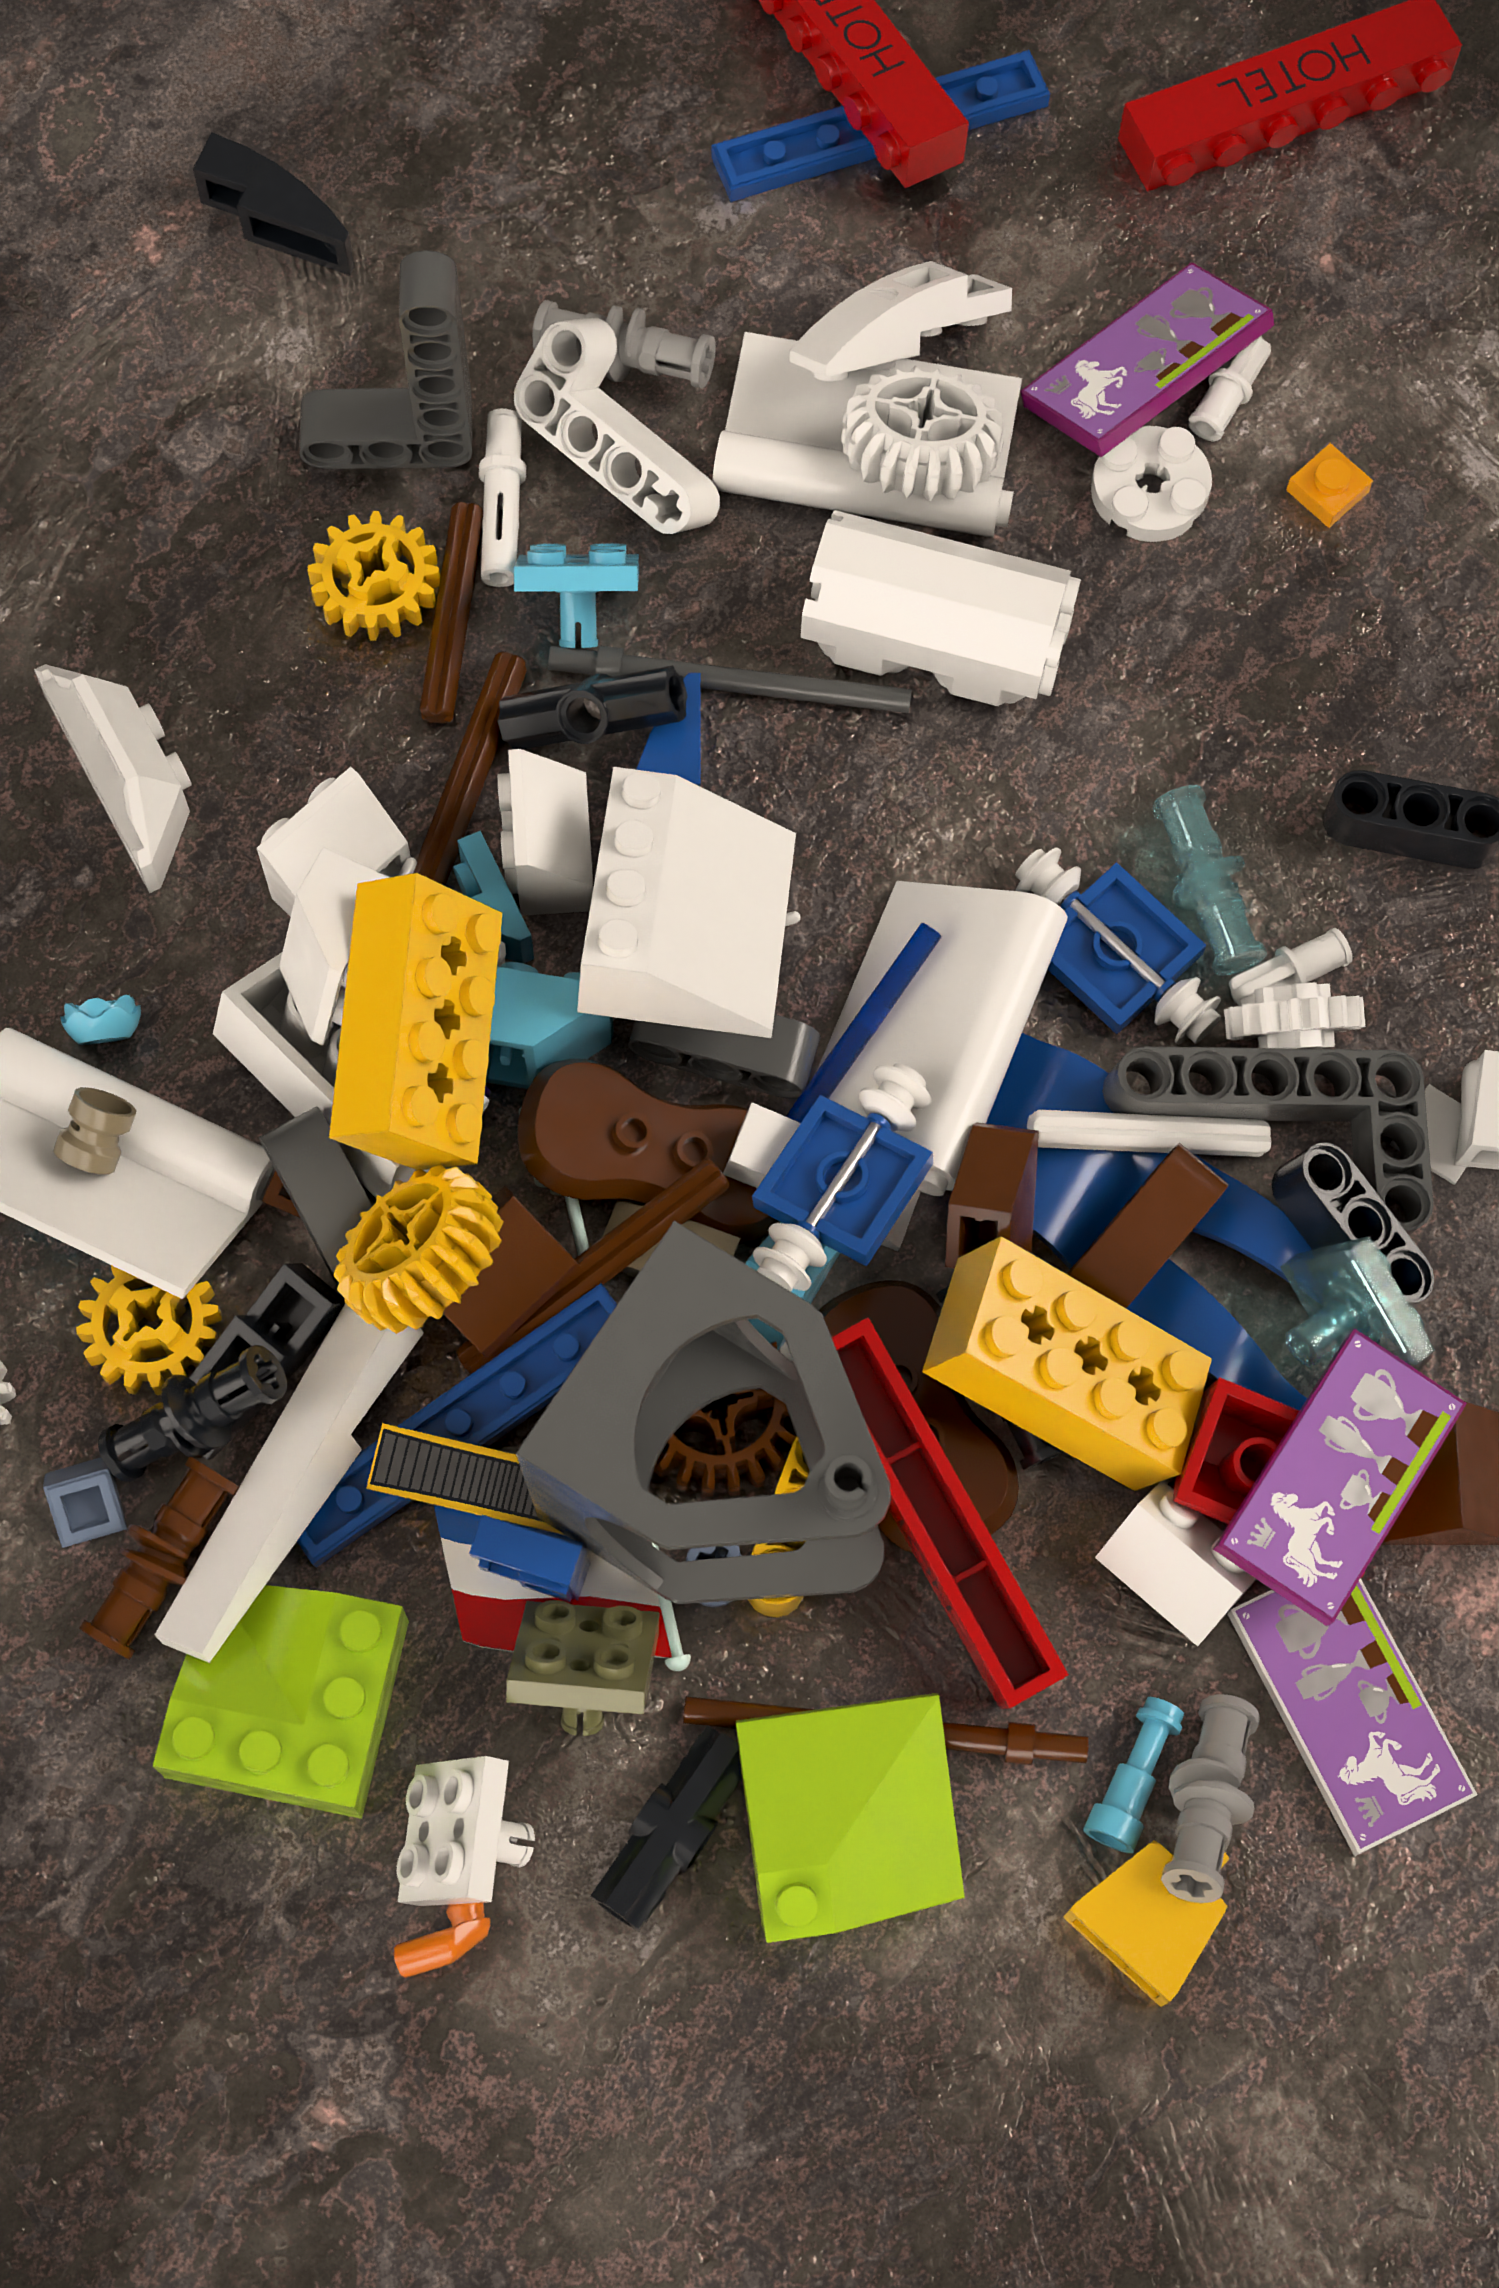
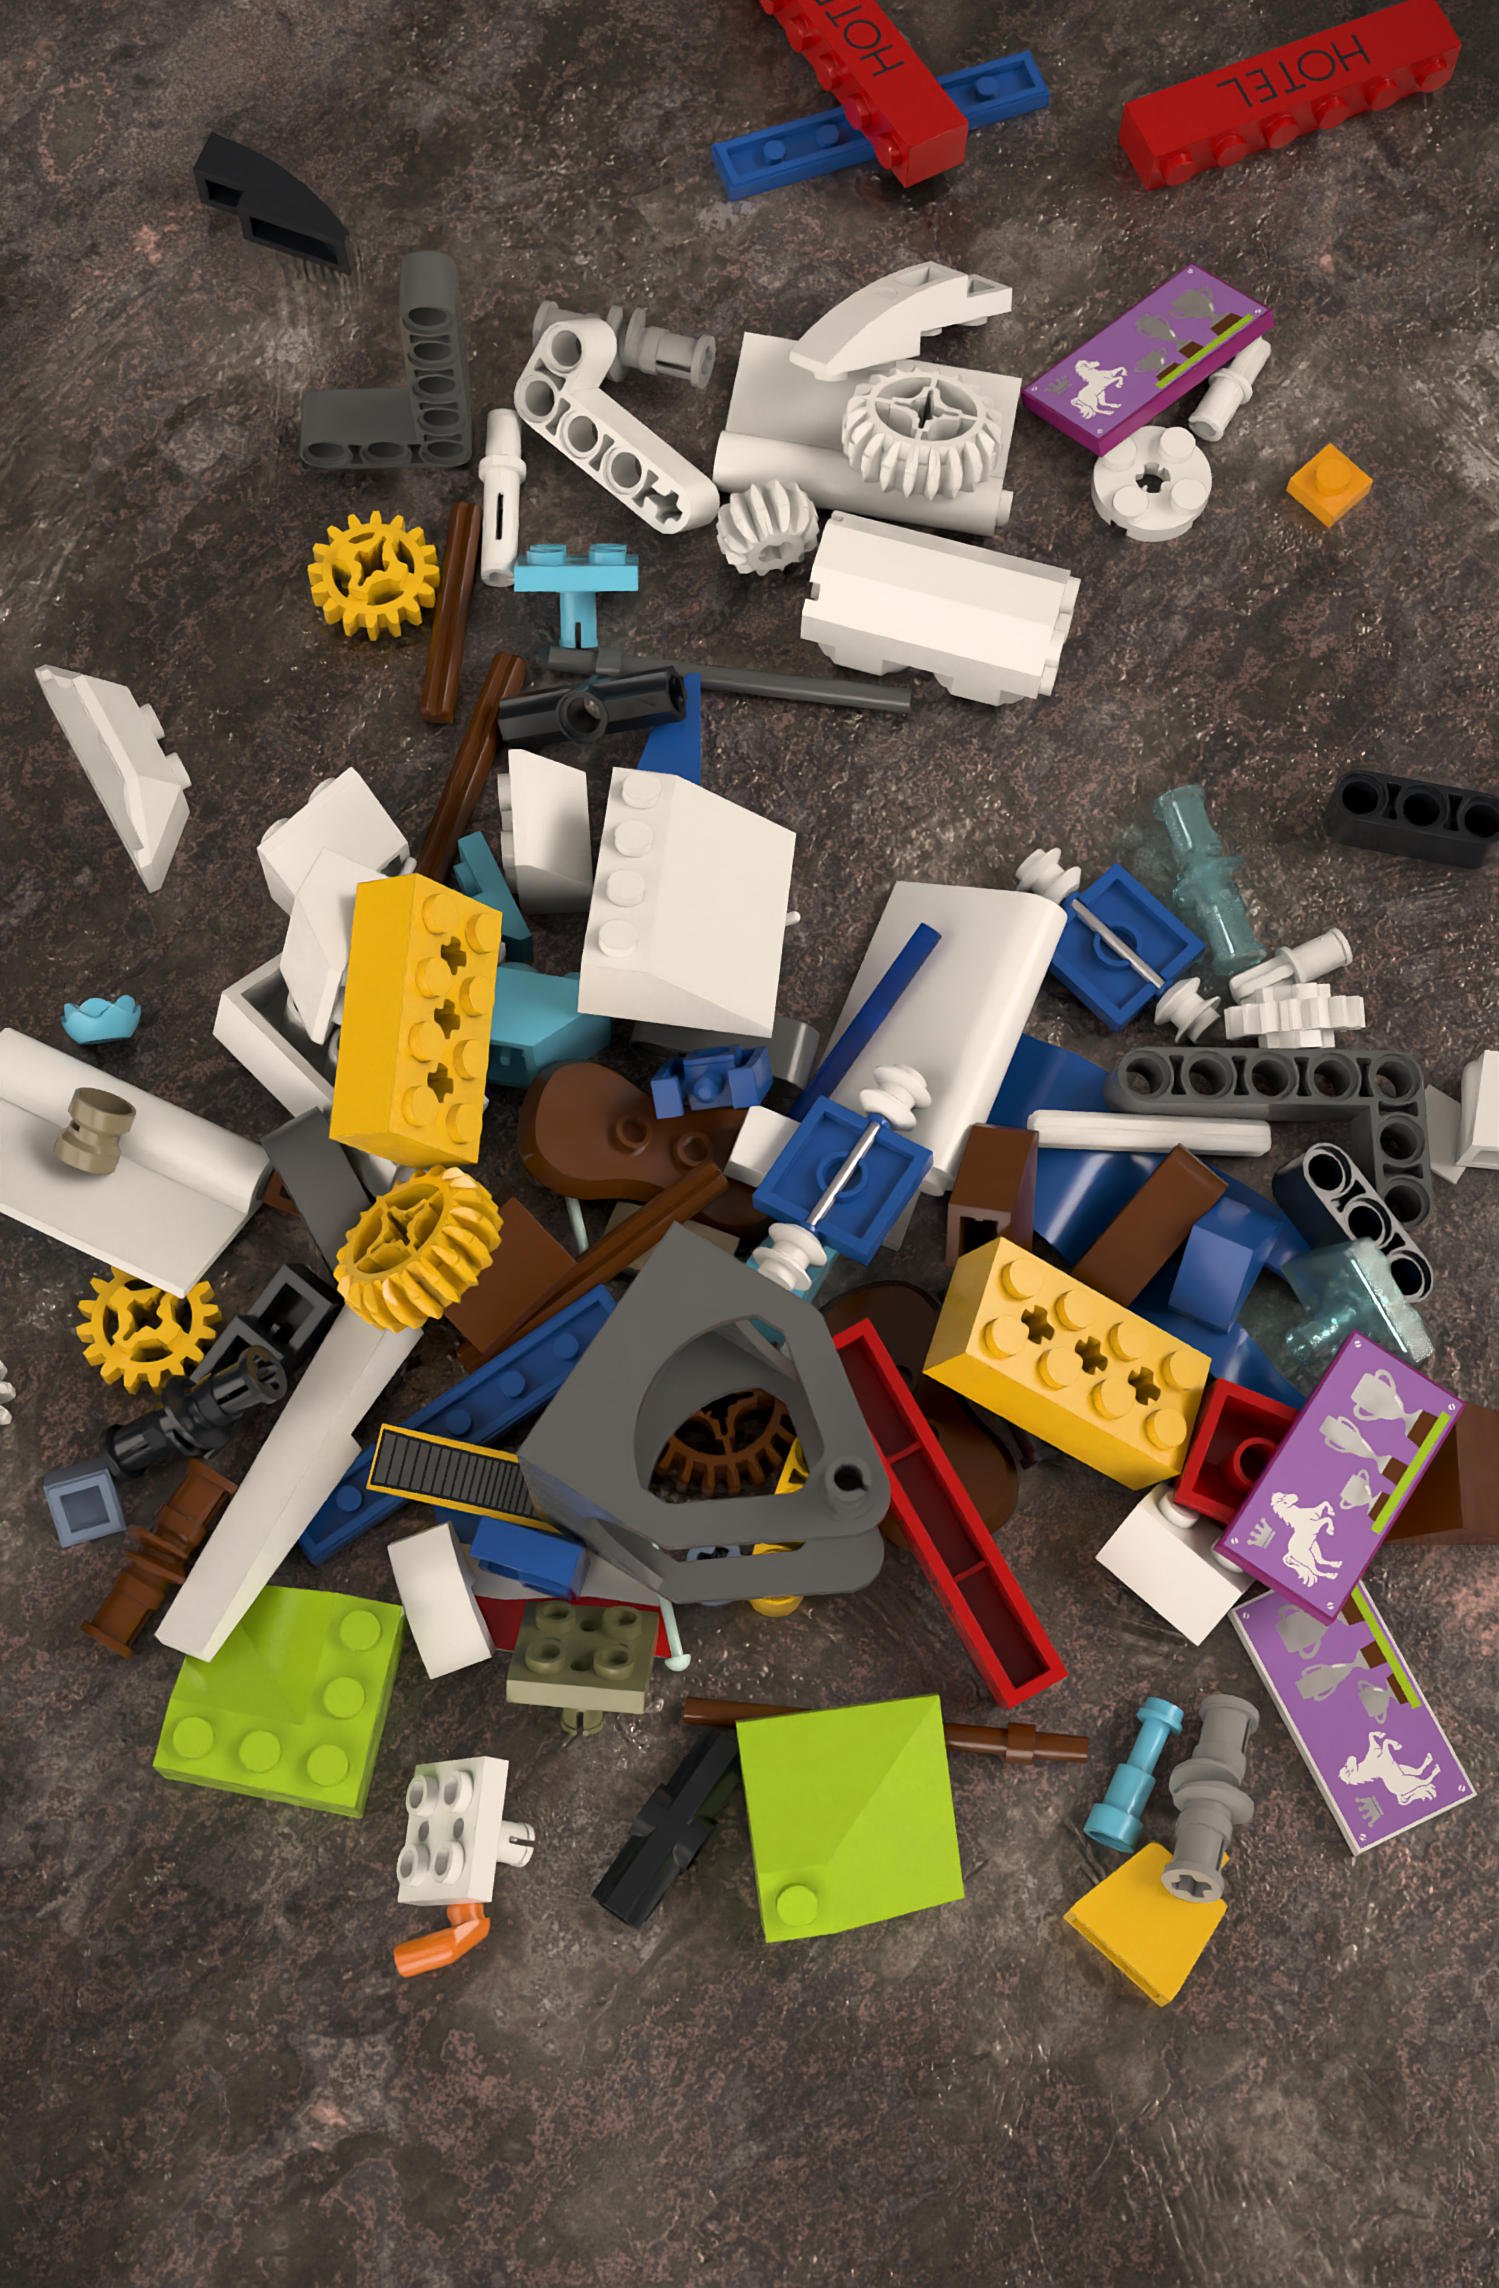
(439, 1600): none -> white slope
(712, 1079): none -> blue brick
(767, 527): none -> white gear
(1223, 1263): none -> blue slope

